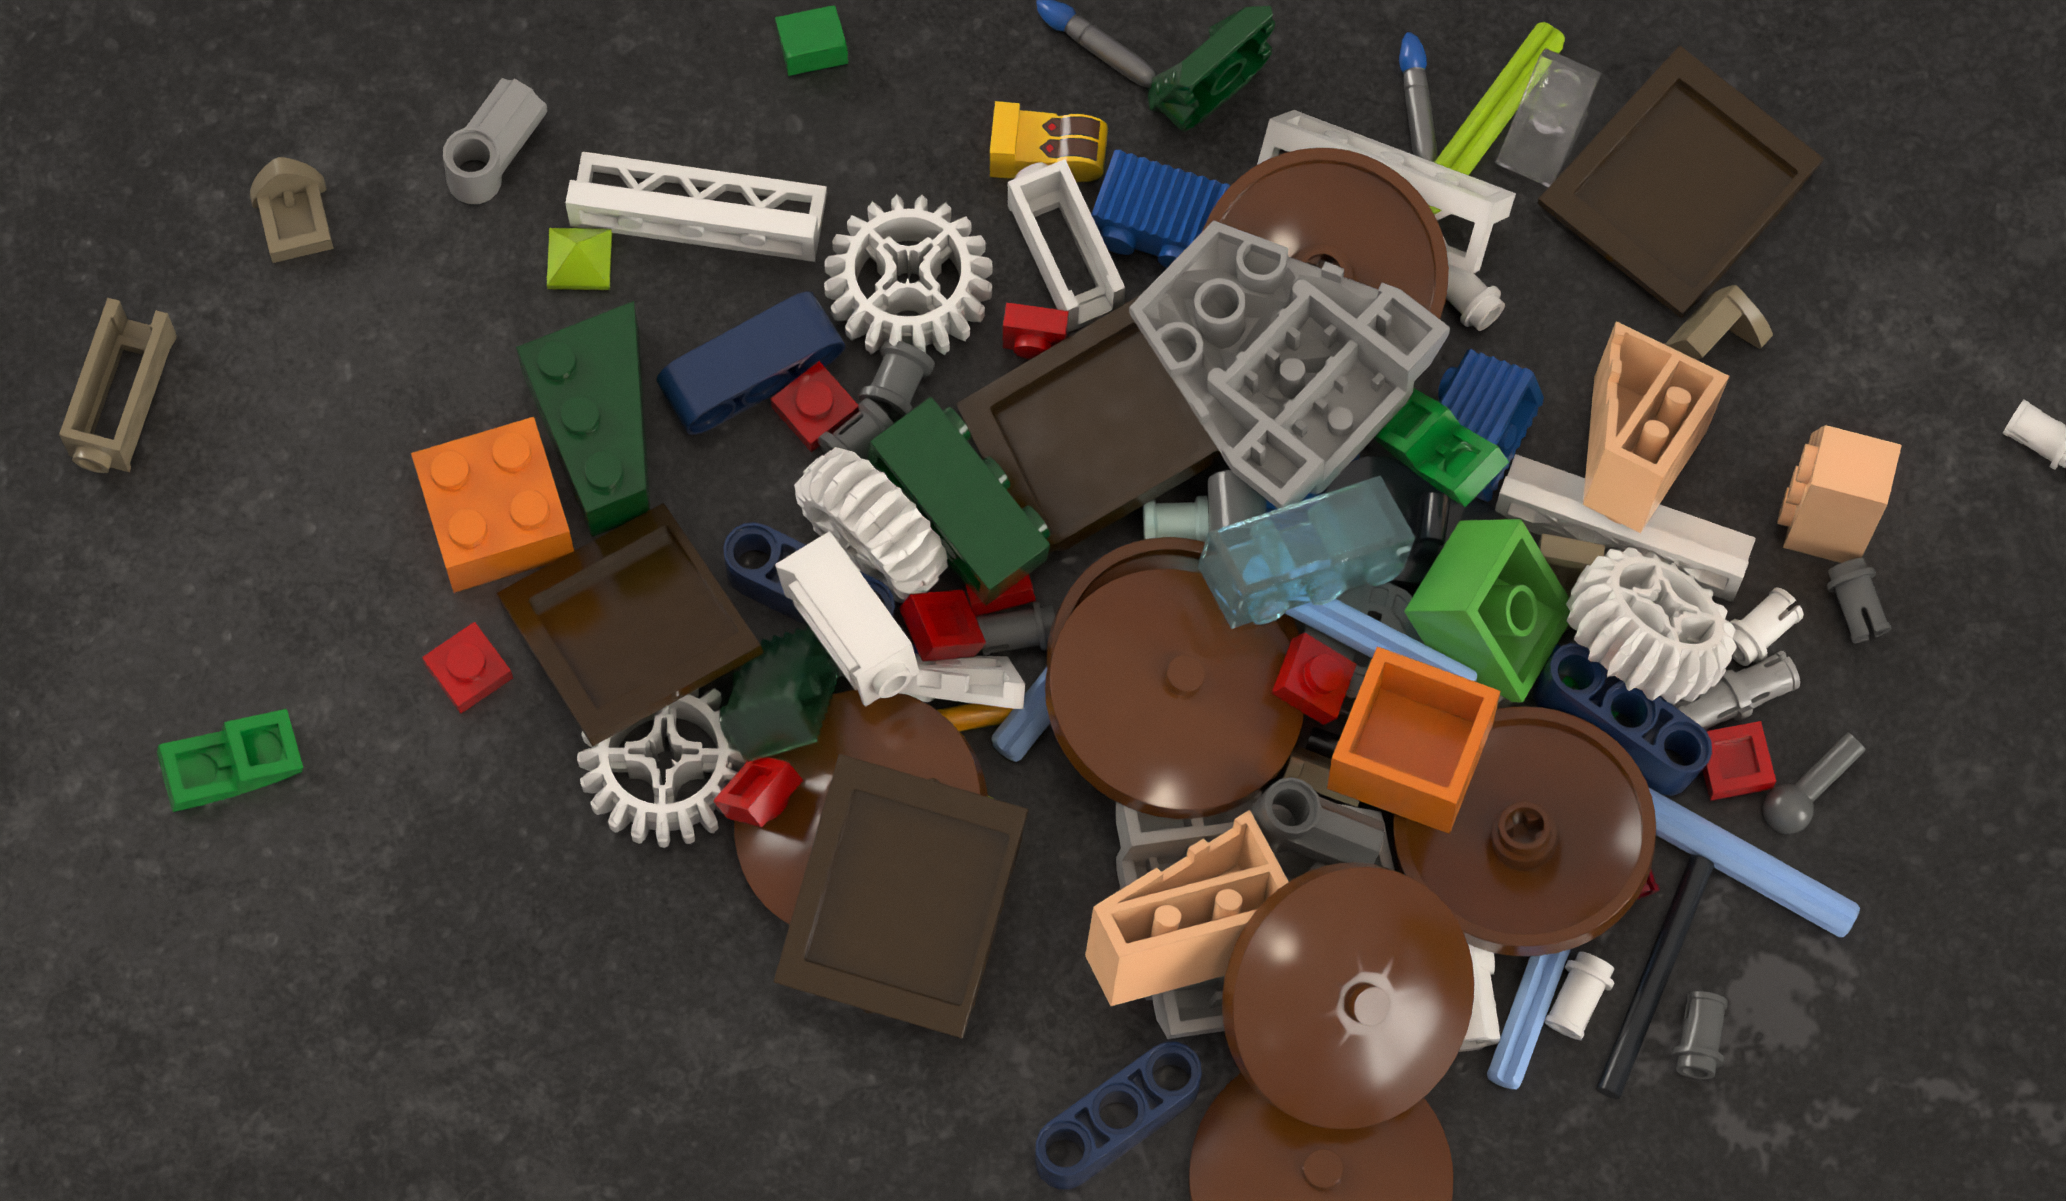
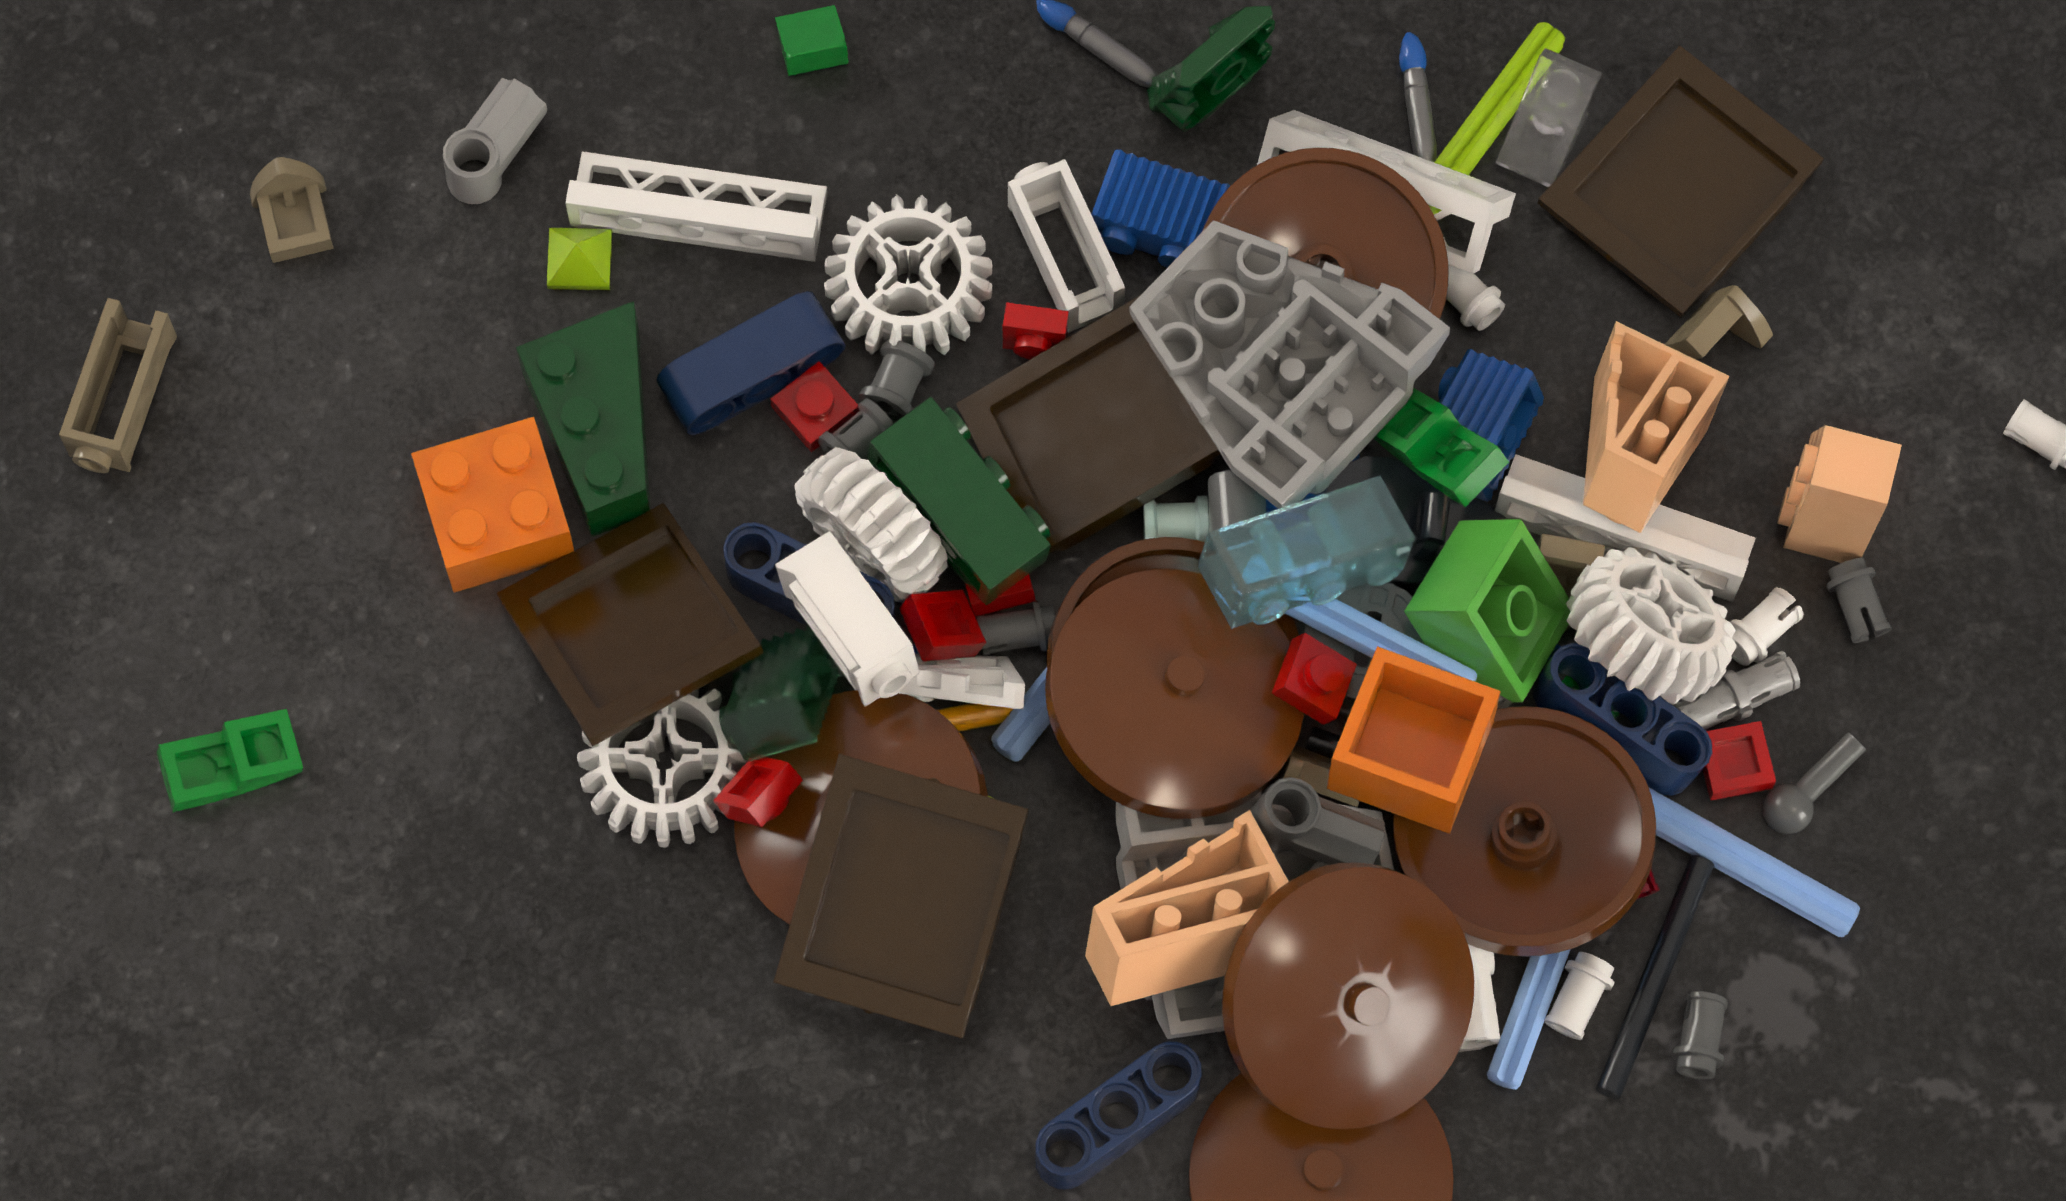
(467, 667): red plate -> none
(1035, 137): yellow leg -> none

